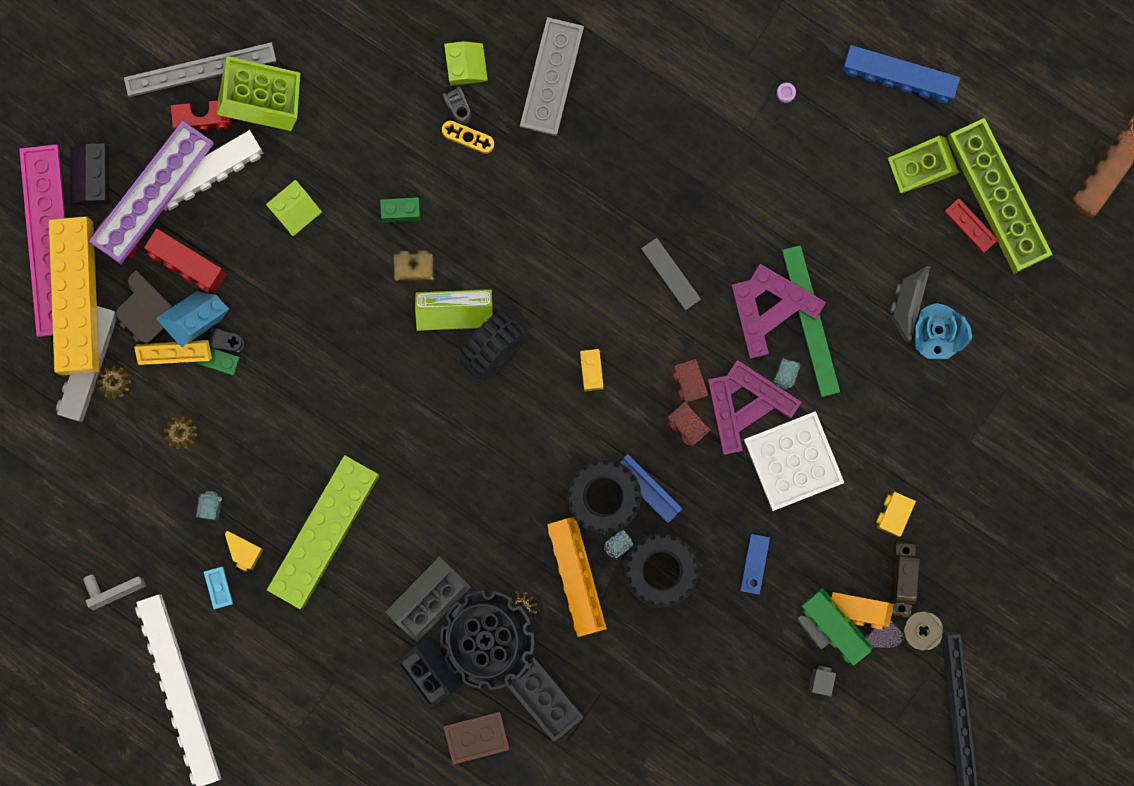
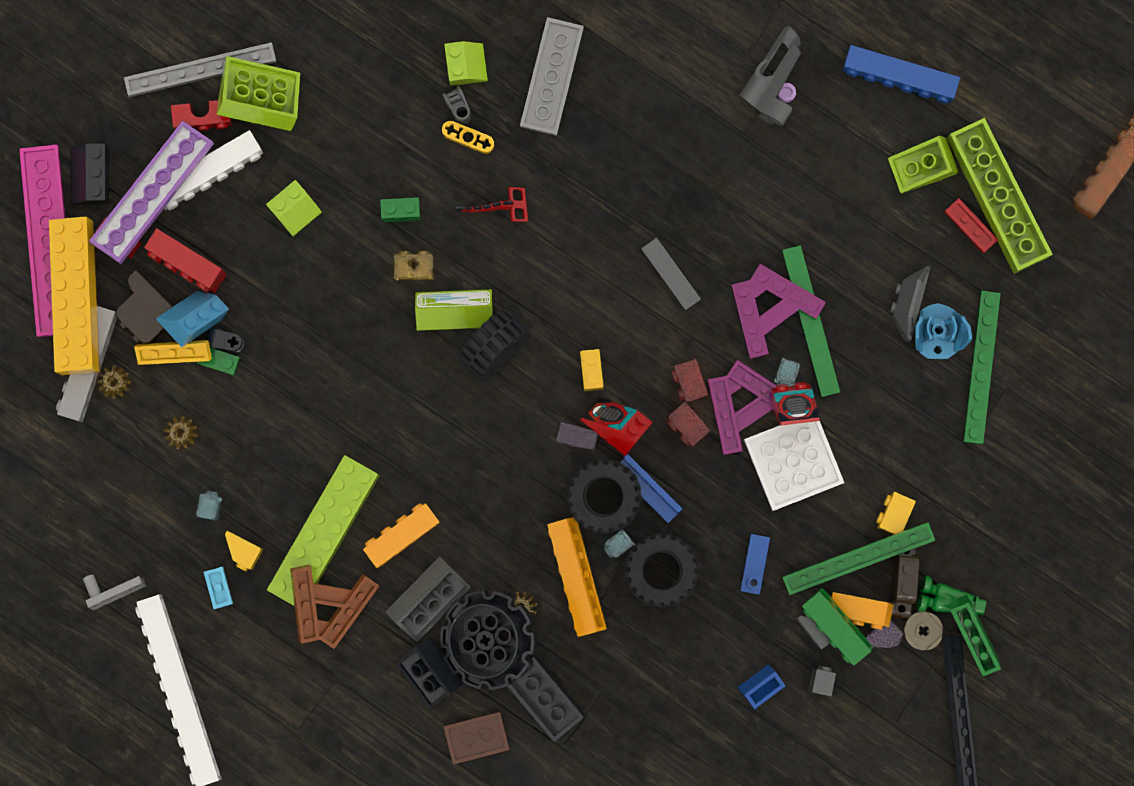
(349, 601): none -> dark orange plate
(401, 535): none -> light orange brick
(502, 205): none -> red piece
(577, 437): none -> clear purple brick
(616, 424): none -> red slope
(761, 686): none -> blue brick
(763, 90): none -> dark grey panel
(794, 404): none -> slope
(858, 558): none -> green plate
(944, 595): none -> green piece
(975, 635): none -> green brick
(981, 367): none -> green plate

